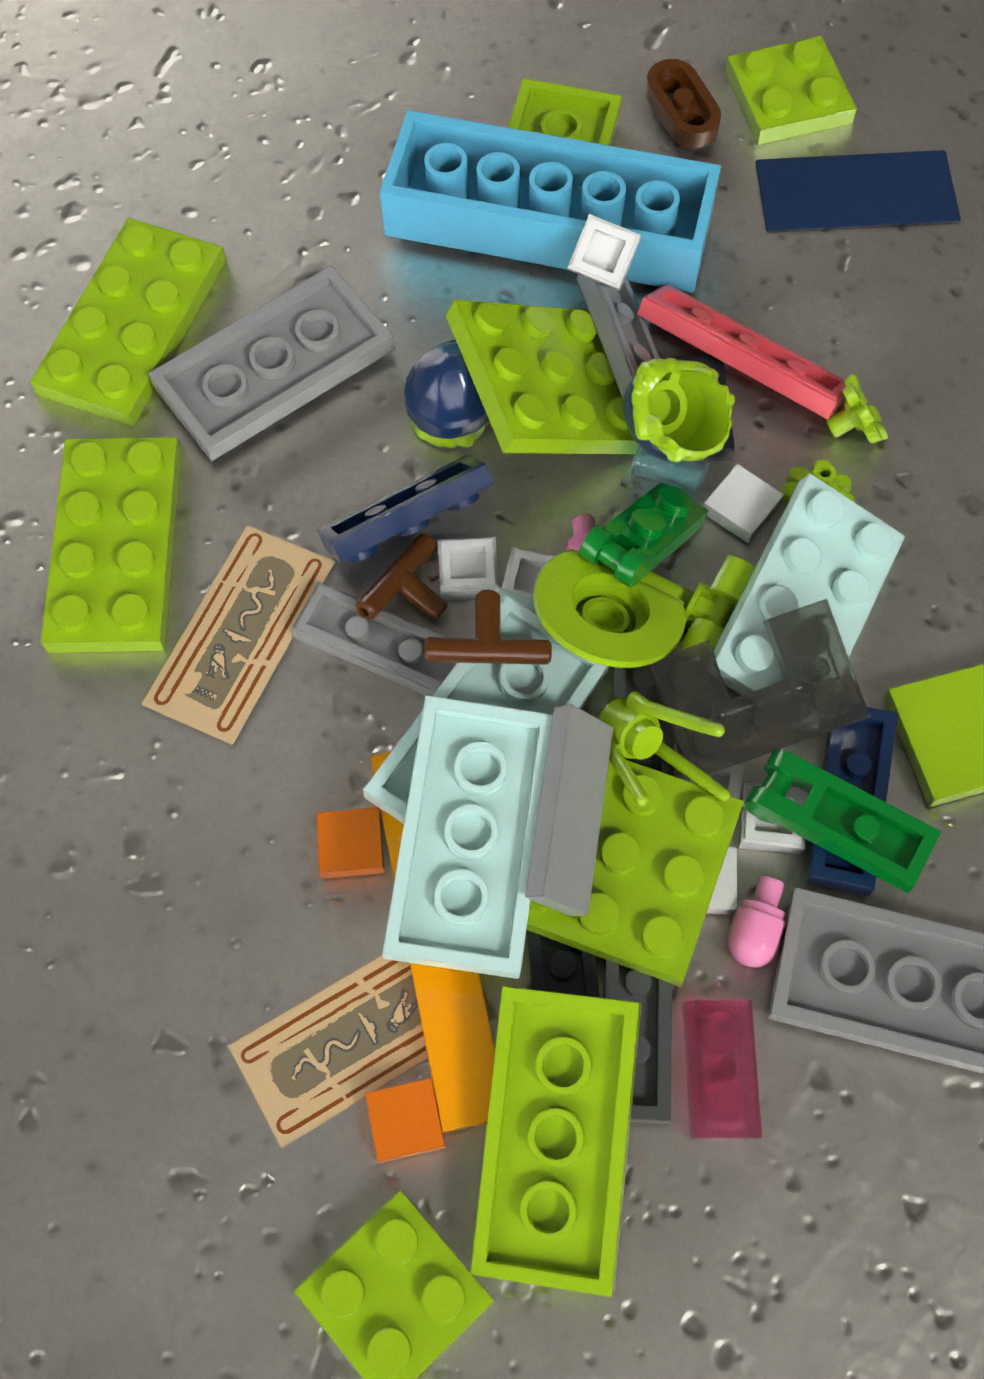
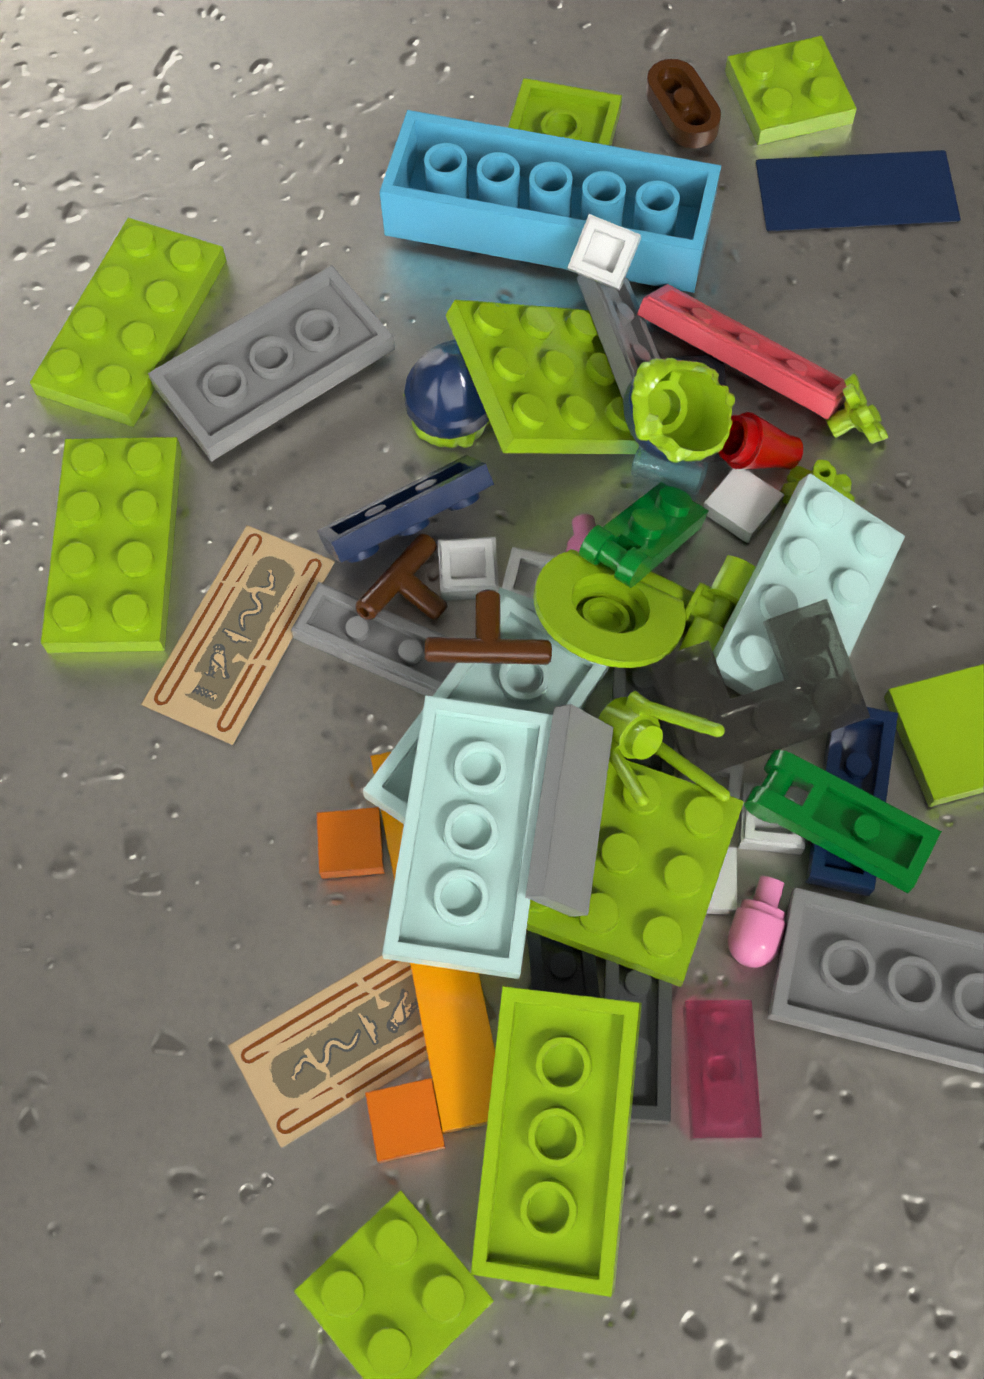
(760, 445): none -> red cone

